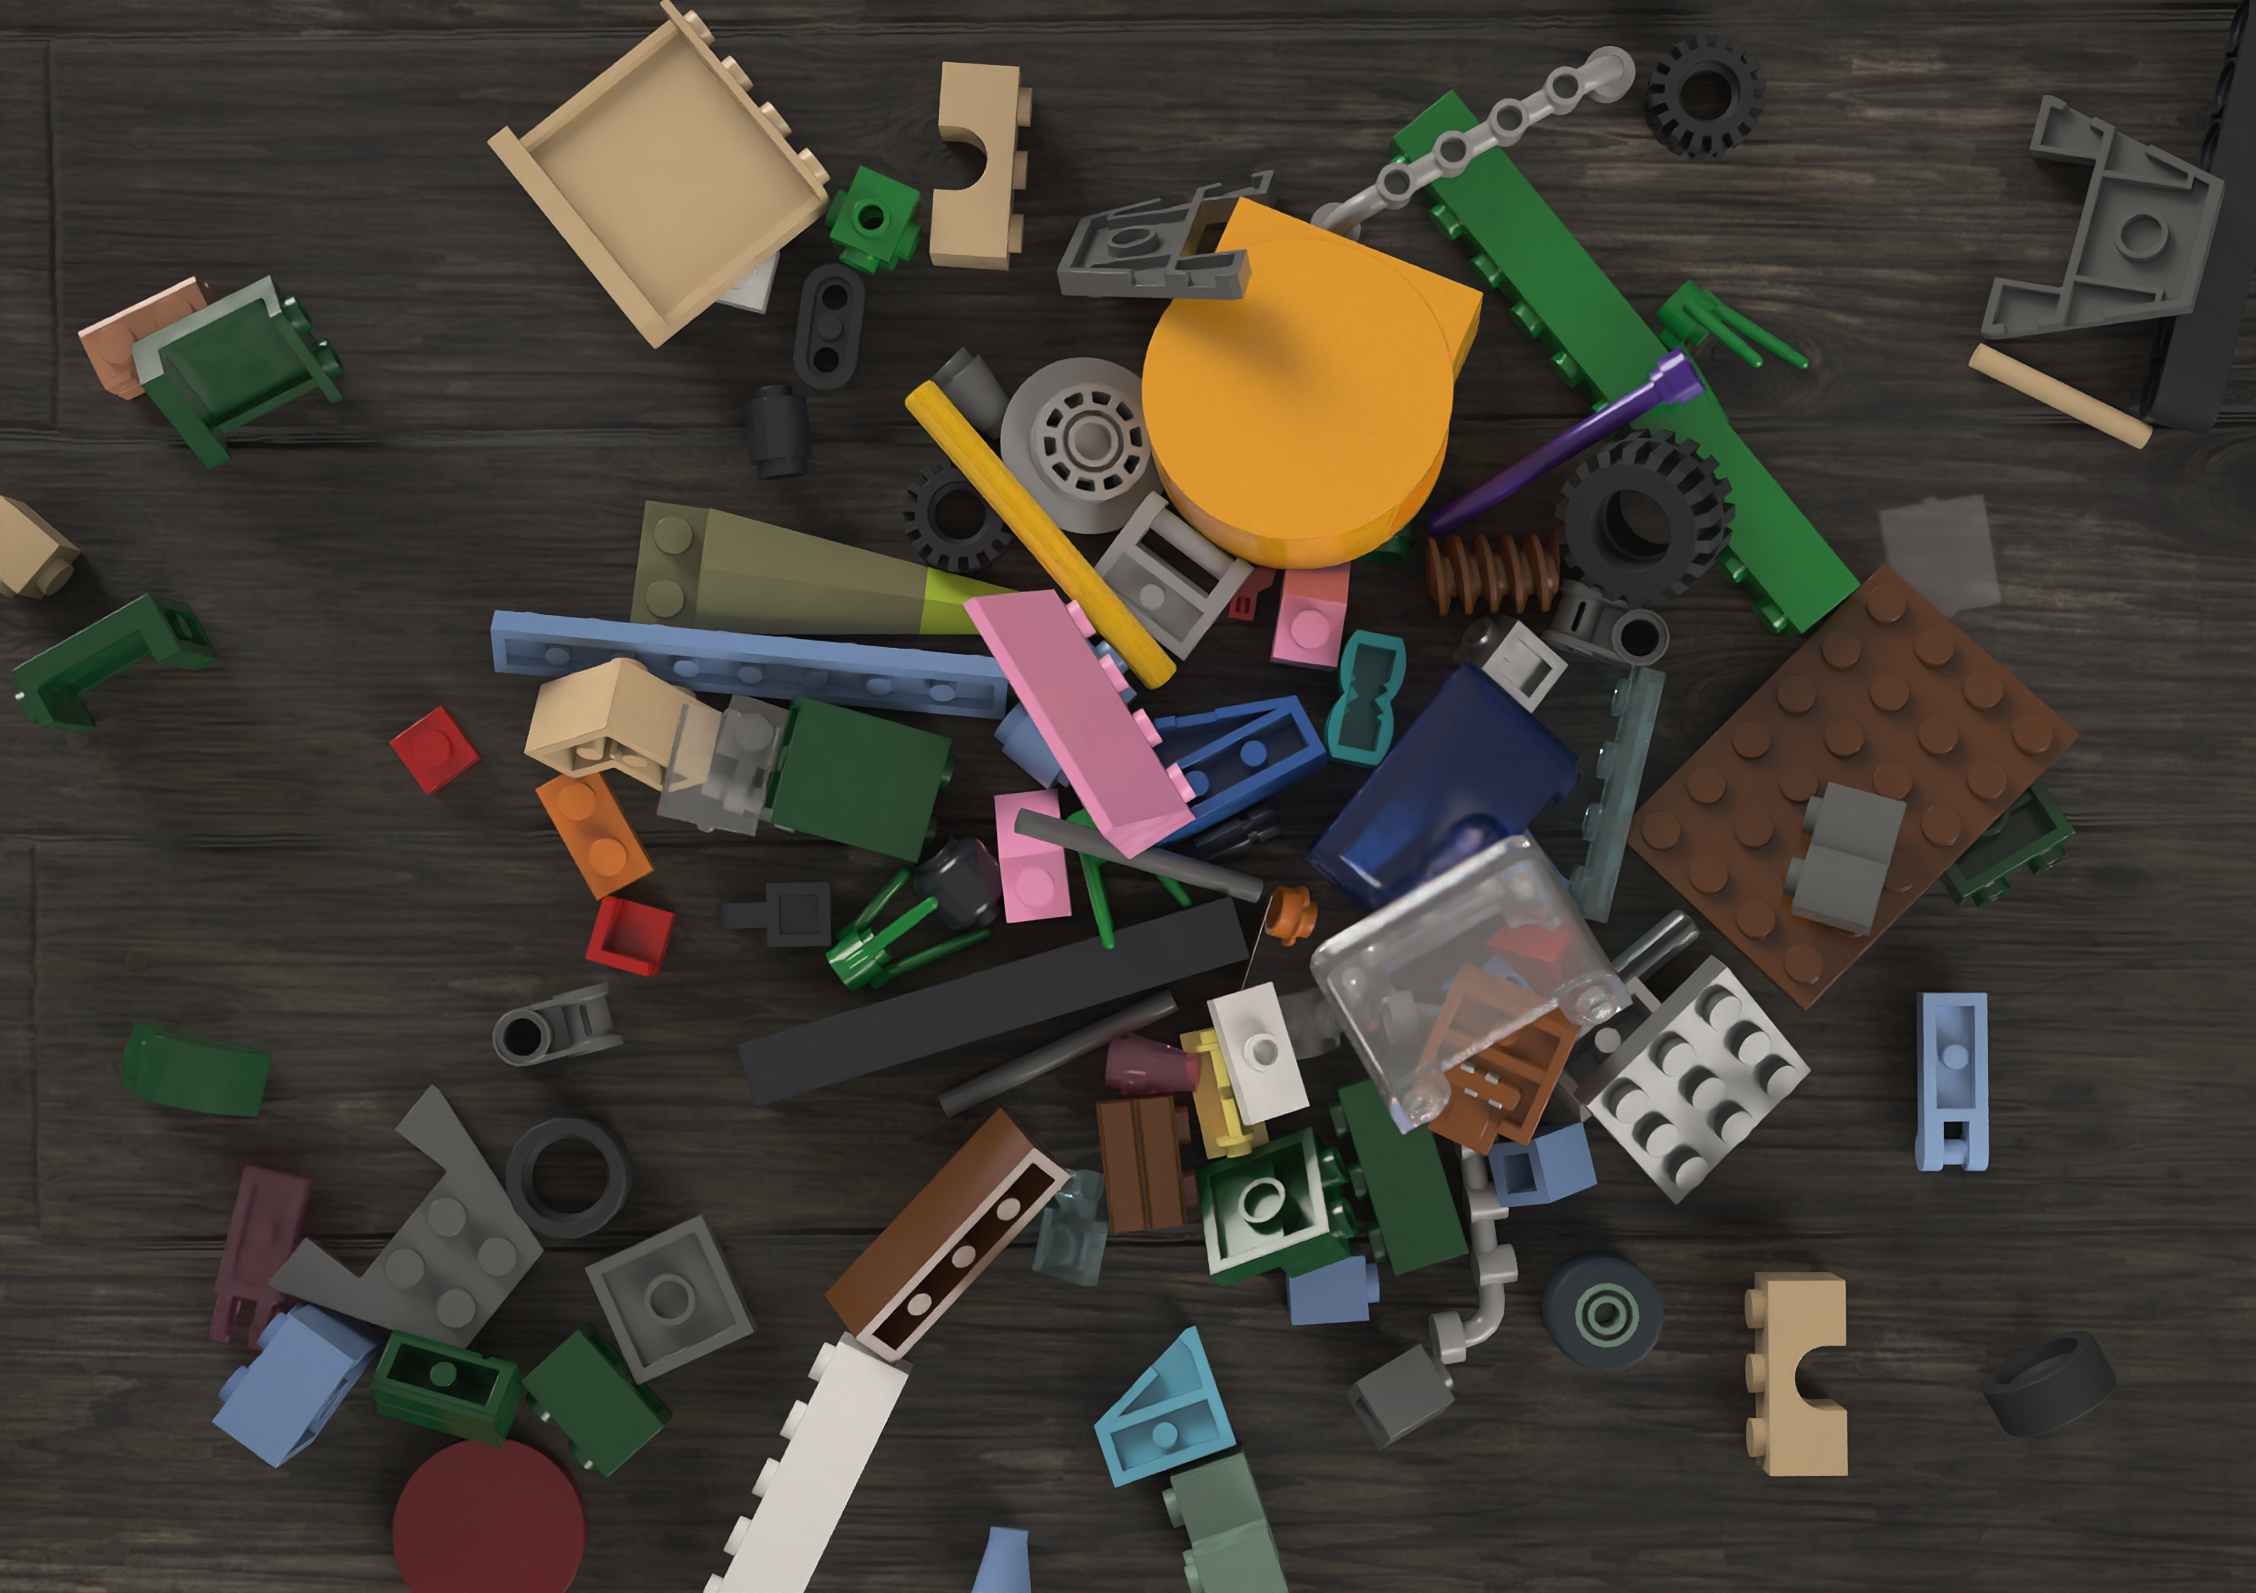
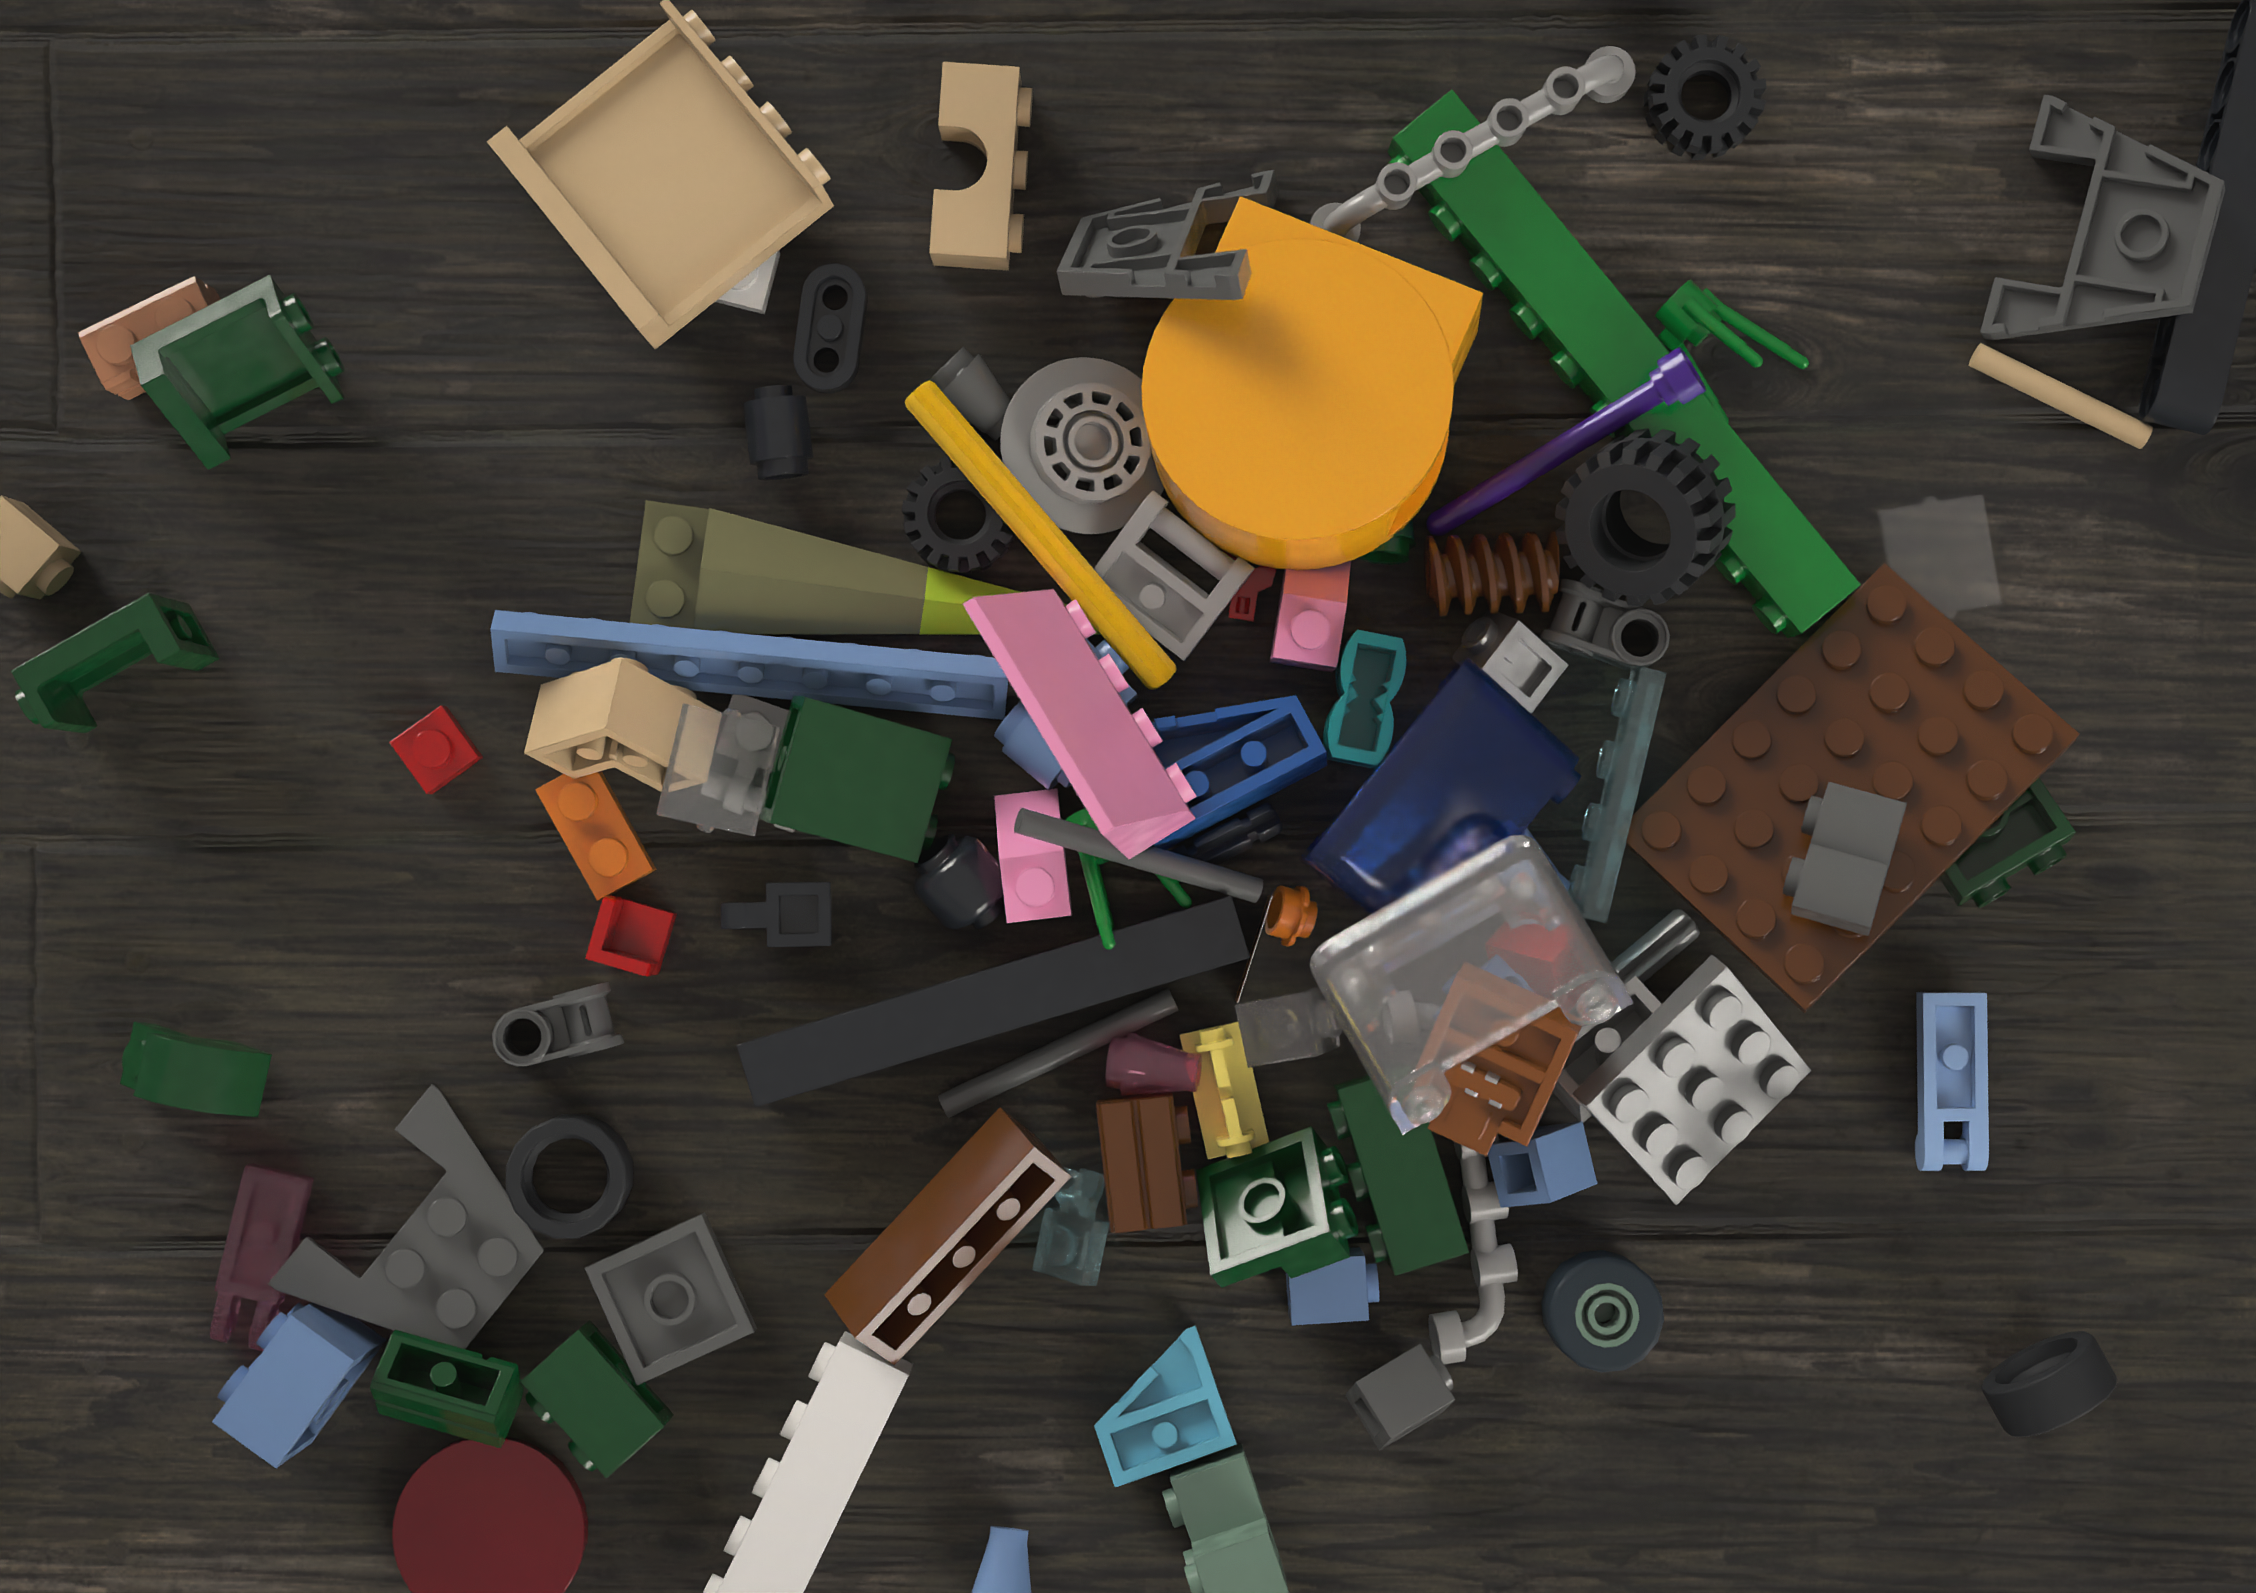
(863, 955): green plant -> none
(875, 200): green brick -> none
(1258, 1053): white plate -> none
(1791, 1318): tan arch -> none

